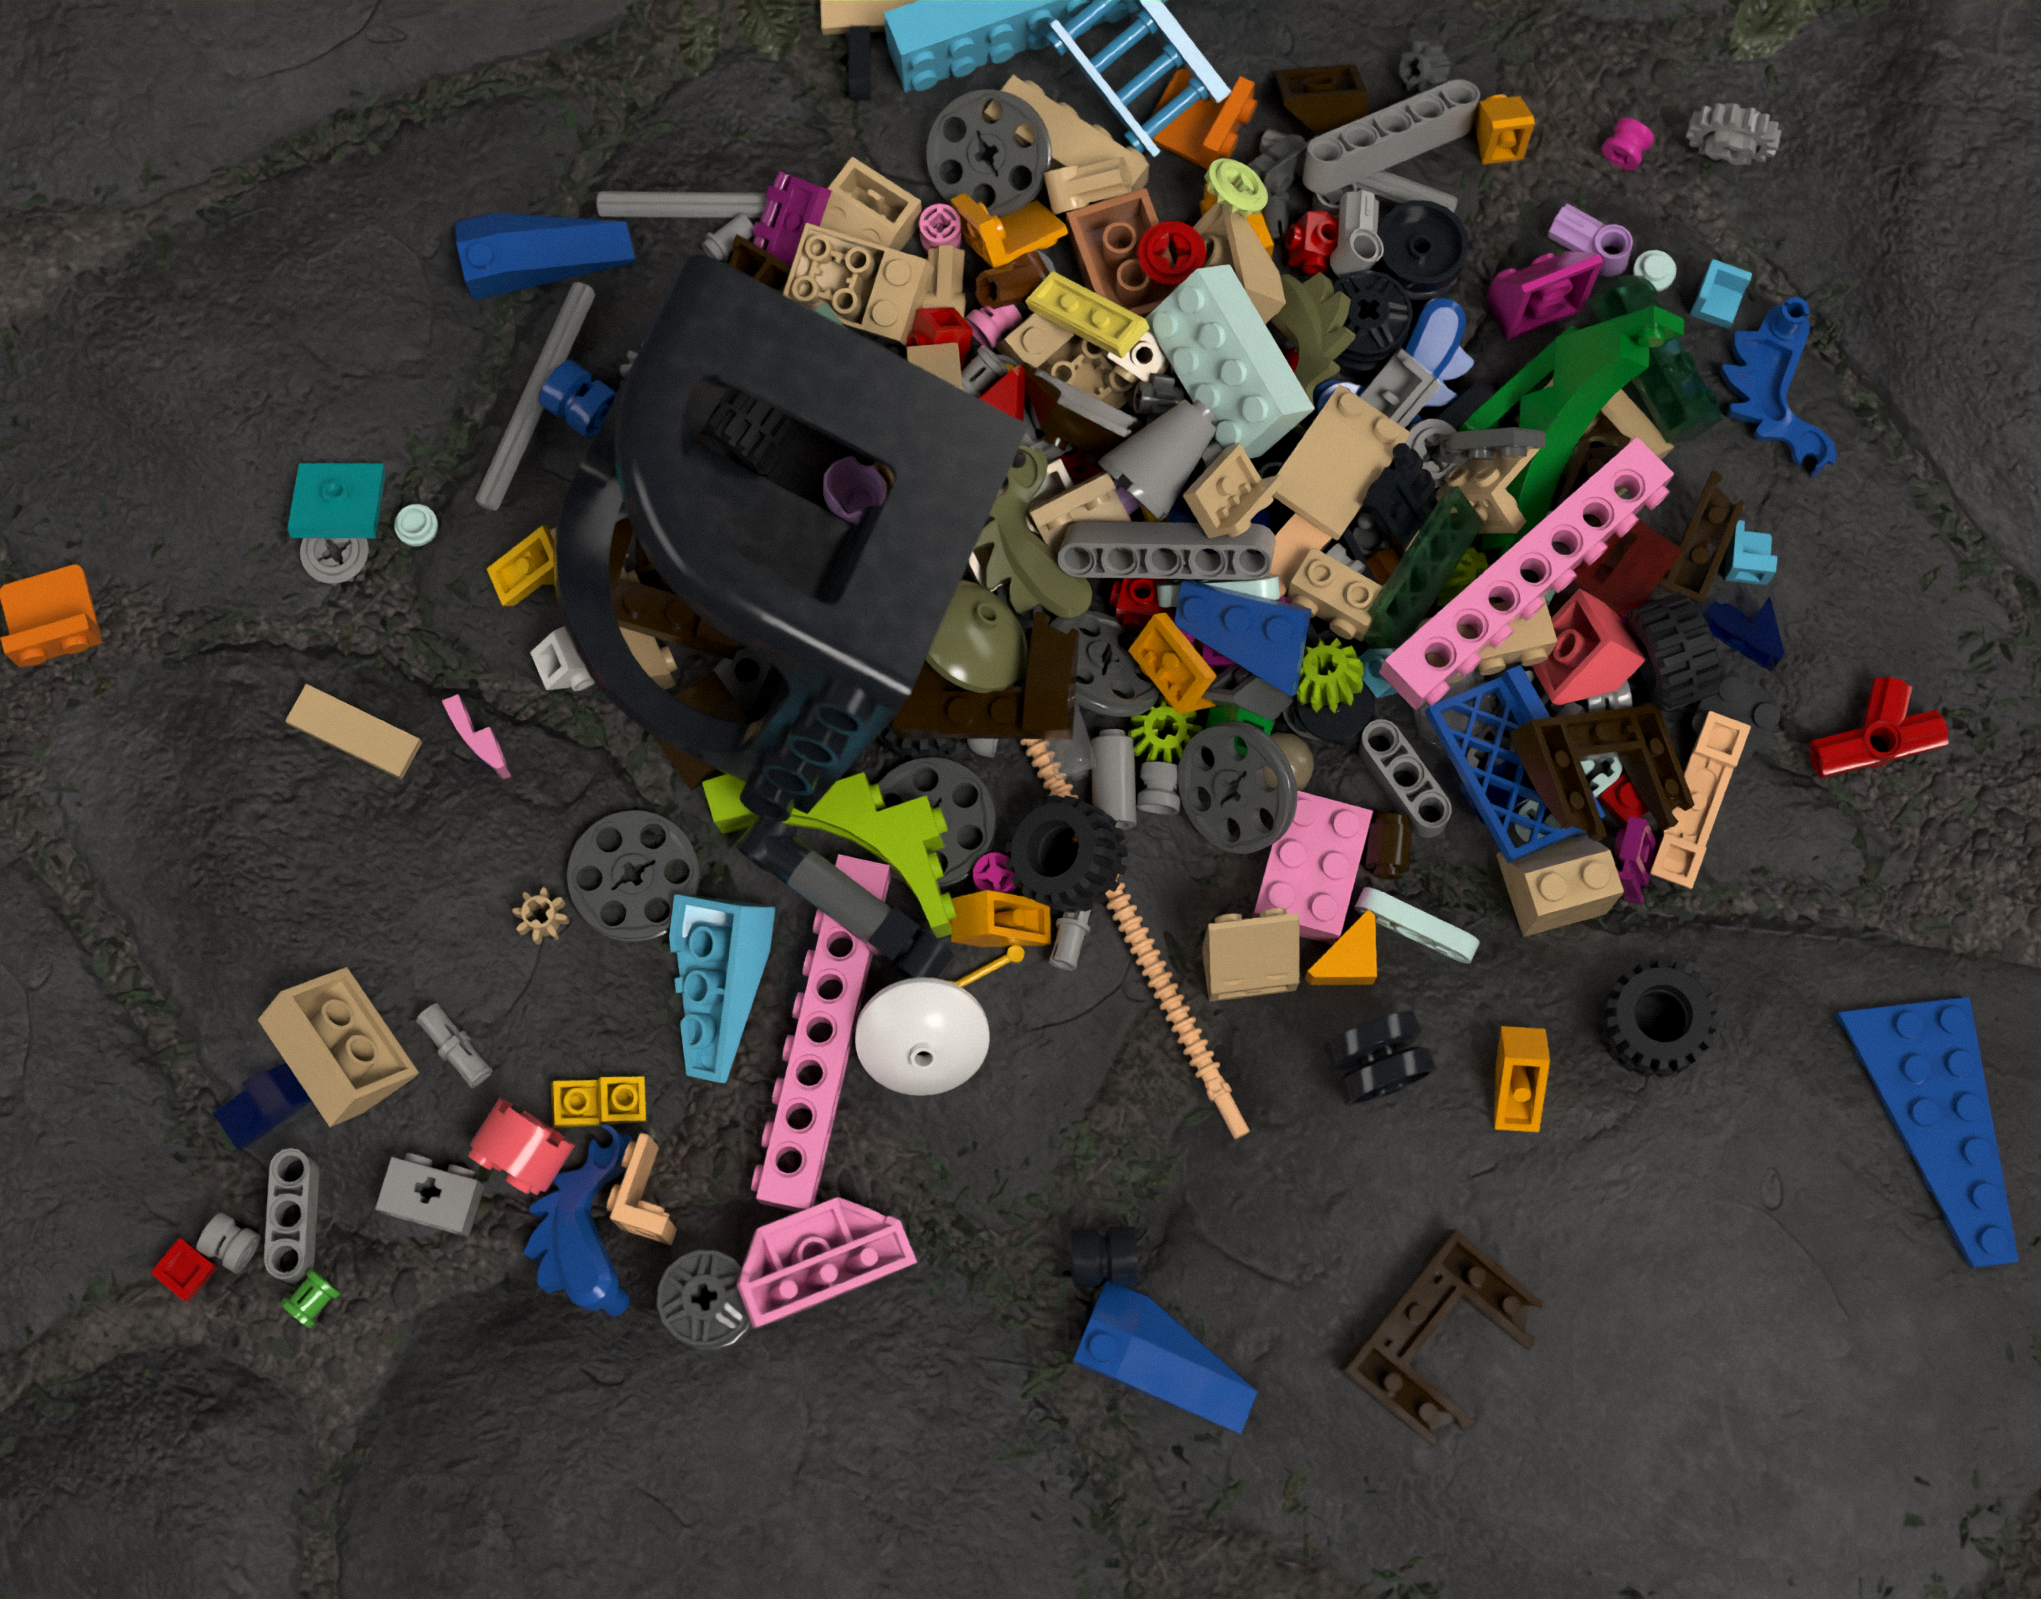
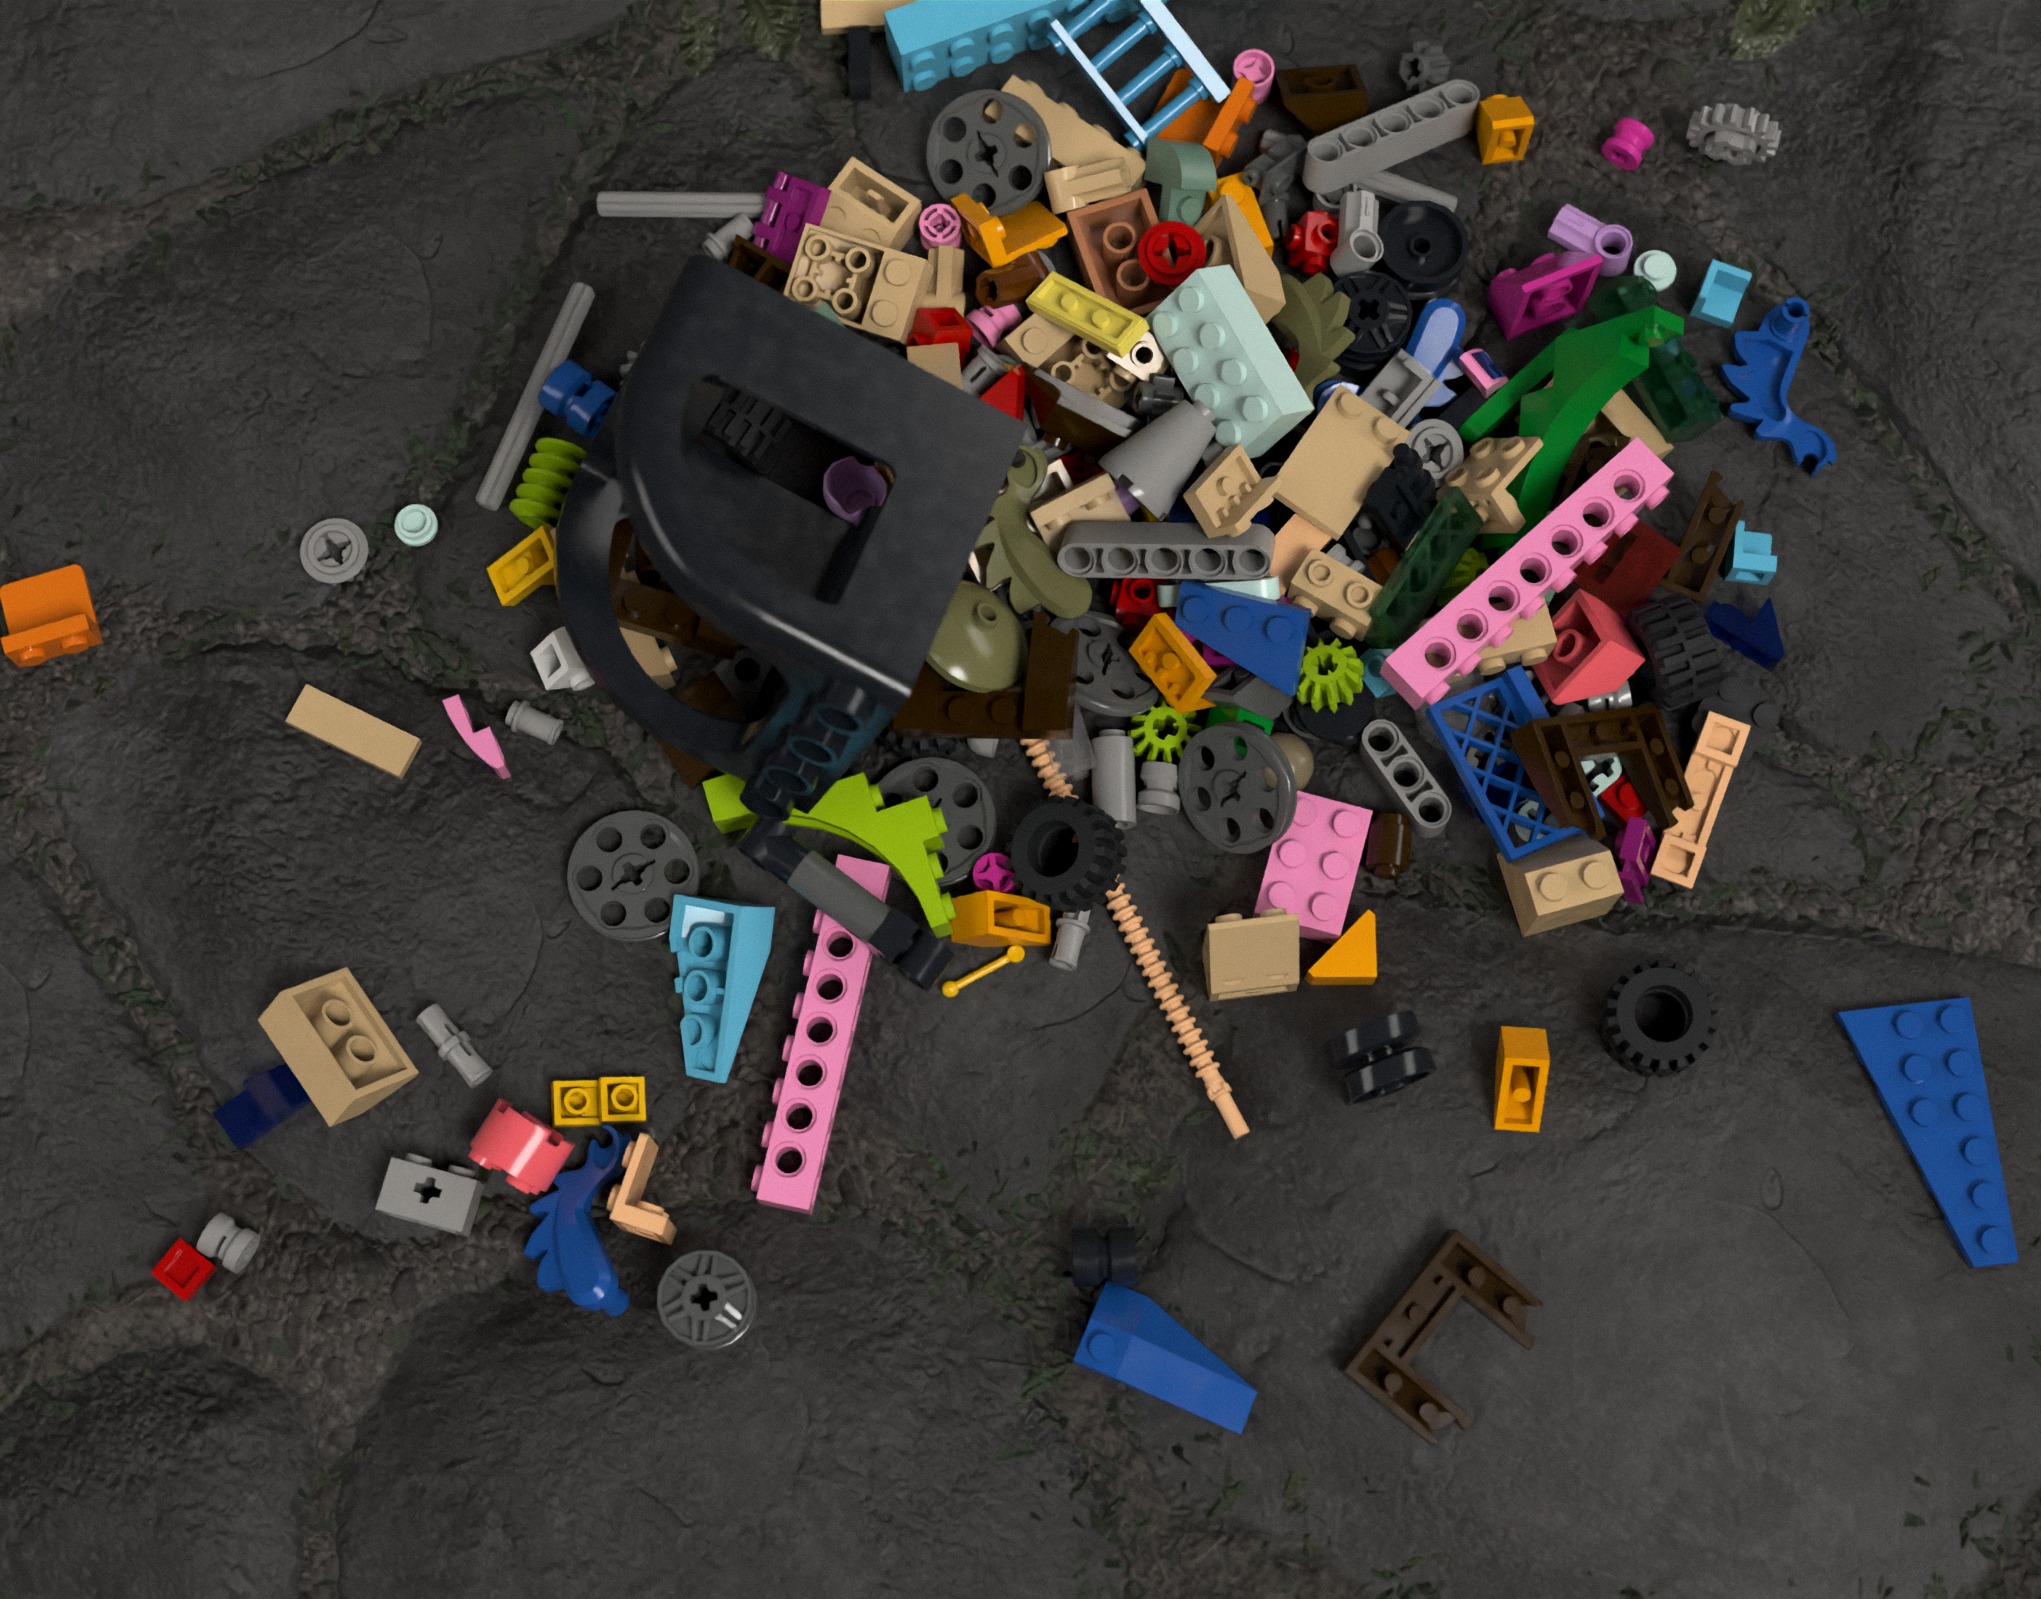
(280, 1197): light grey beam -> none
(310, 1298): bright green bush -> none
(337, 500): teal plate -> none
(526, 251): blue wedge -> none
(530, 922): tan gear -> none
(533, 722): none -> light grey pin
(545, 482): none -> lime piece
(819, 1258): bright pink wedge -> none
(918, 1018): white dish -> none
(1185, 176): none -> sand green brick
(1245, 196): yellowish green gear -> none
(1256, 67): none -> bright pink wheel
(1418, 925): light aqua beam -> none
(1482, 371): none -> bright pink slope
(1483, 444): dark grey hinge -> none
(1885, 719): red piece -> none

